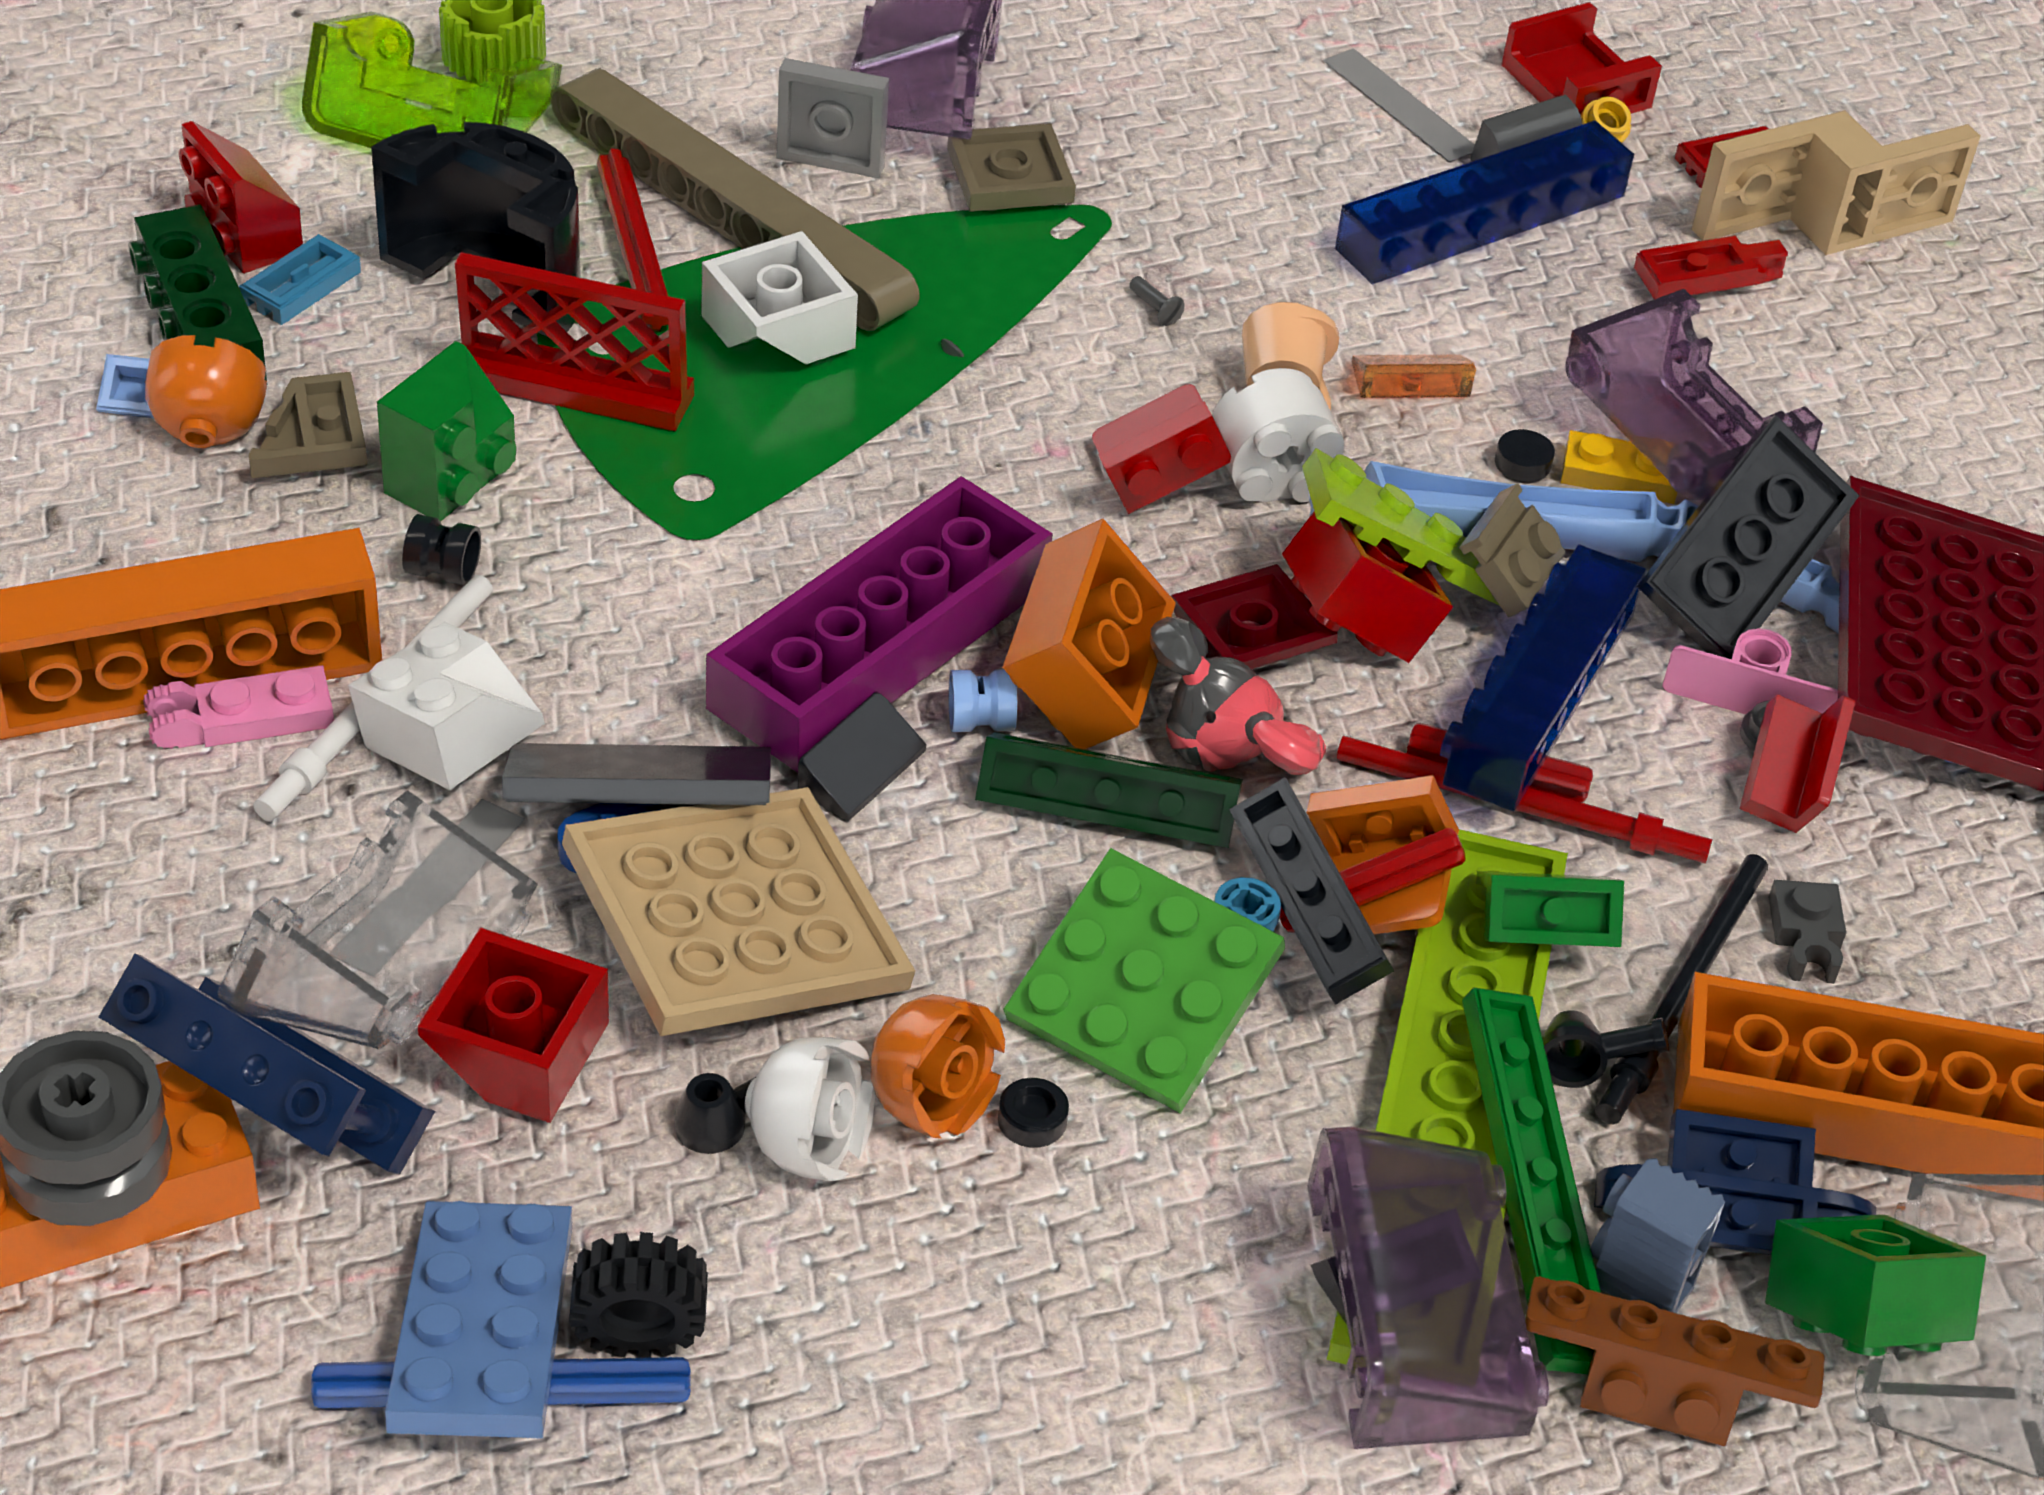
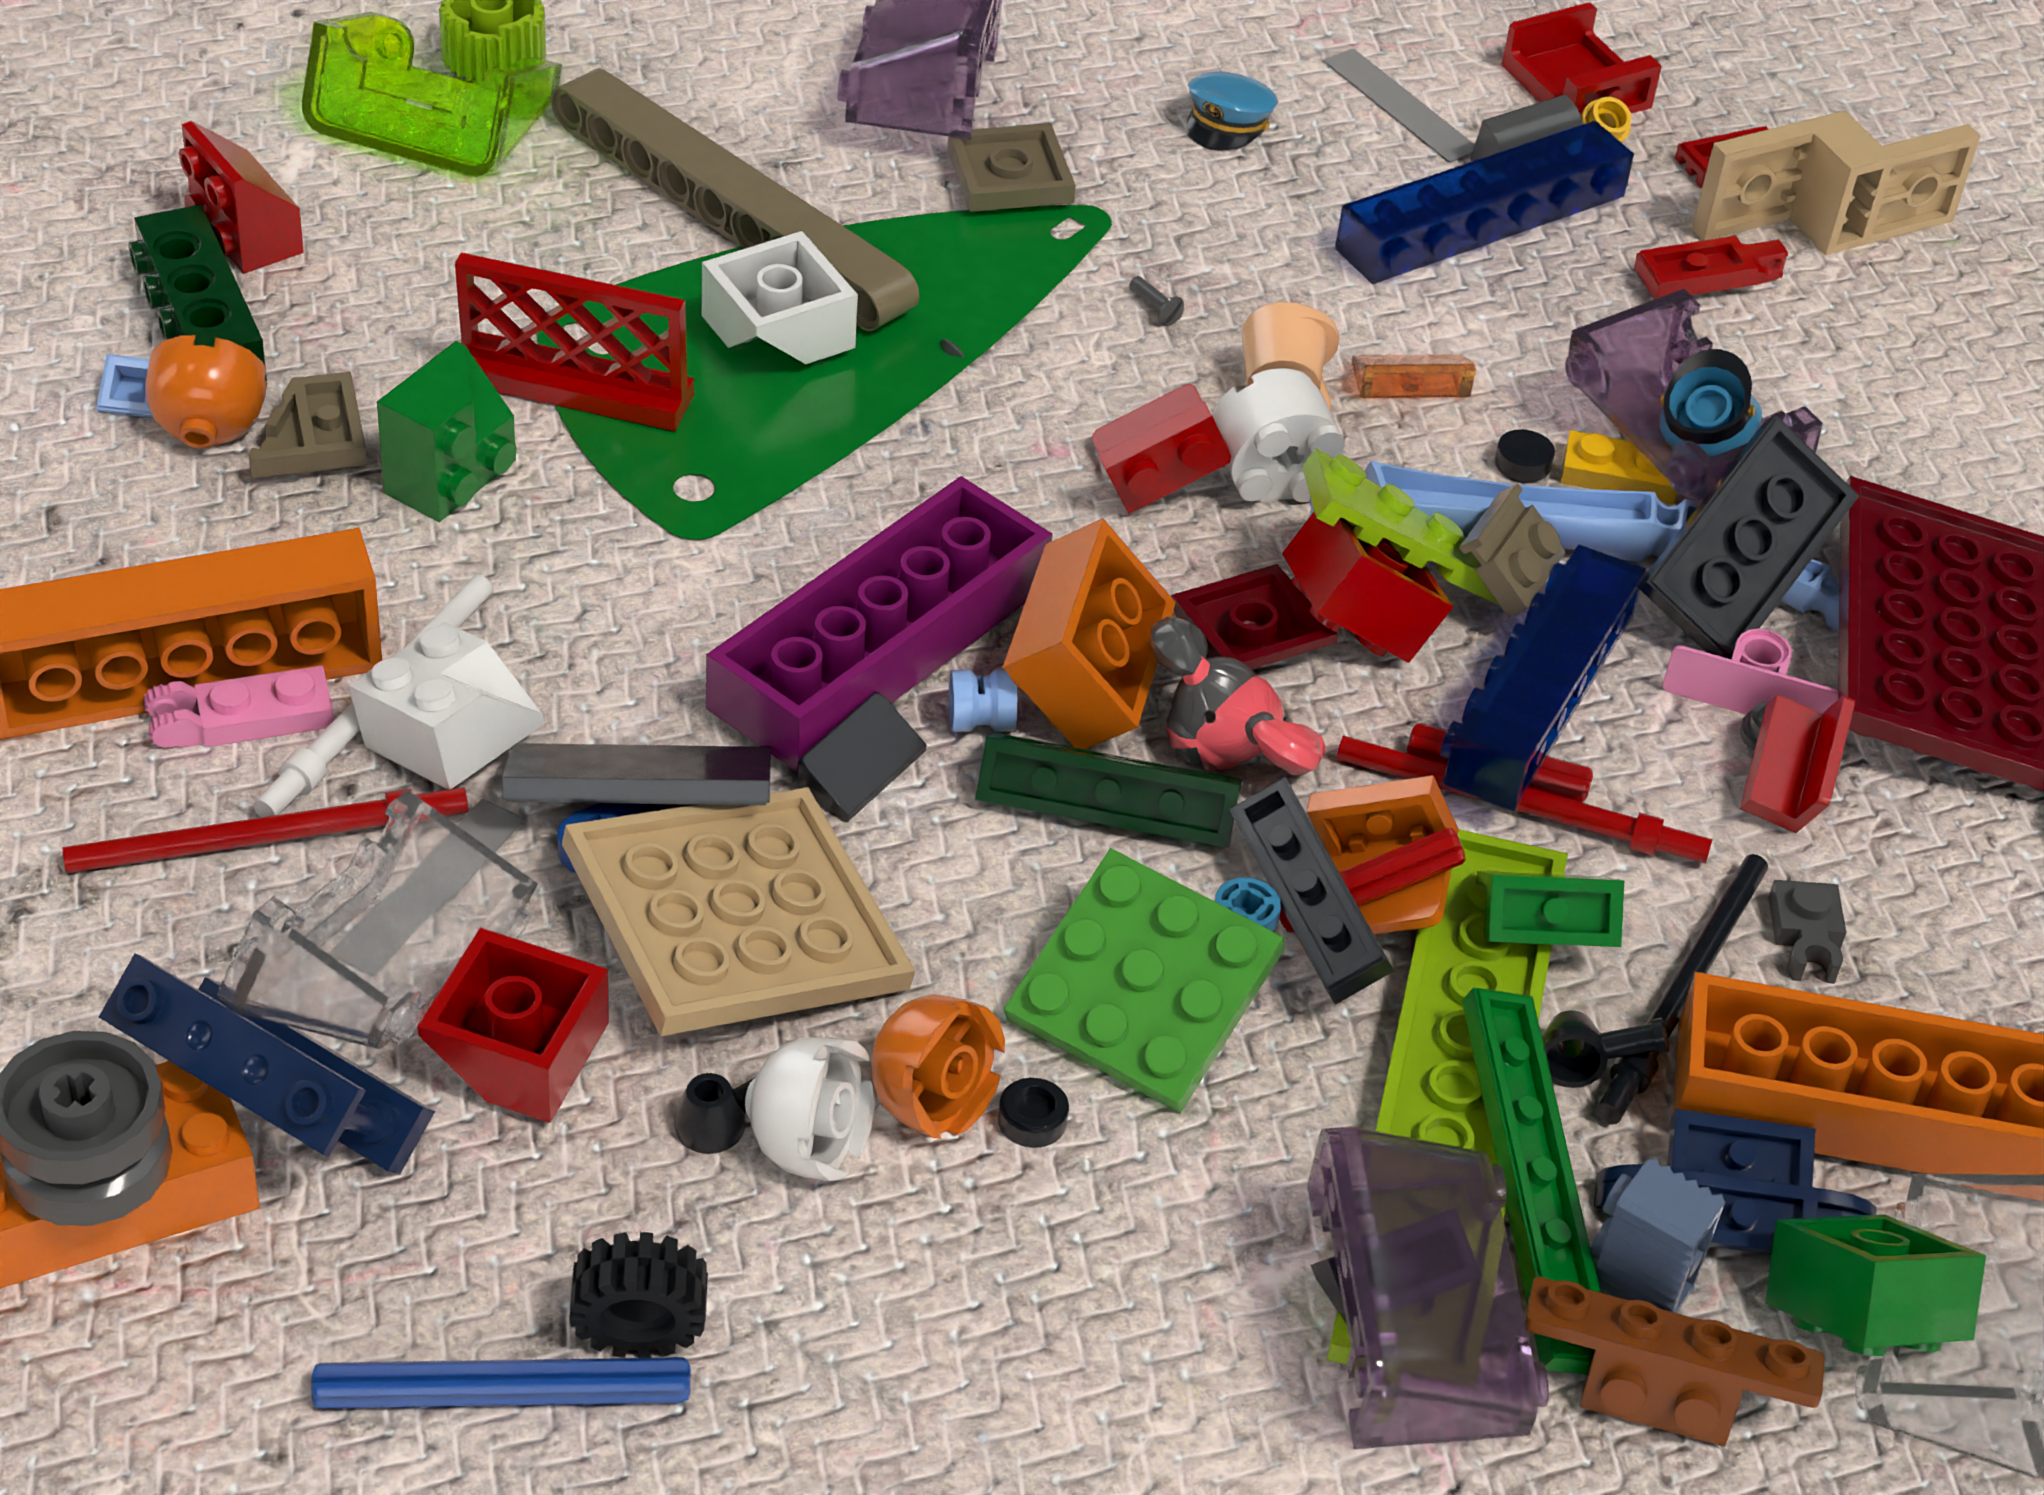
(250, 831): none -> red bar
(306, 283): dark azure tile -> none
(441, 549): black wheel -> none
(477, 195): black cylinder -> none
(481, 1321): medium blue plate -> none
(631, 230): red axle -> none
(832, 117): light grey plate -> none
(1228, 110): none -> piece
(1710, 403): none -> dark azure piece

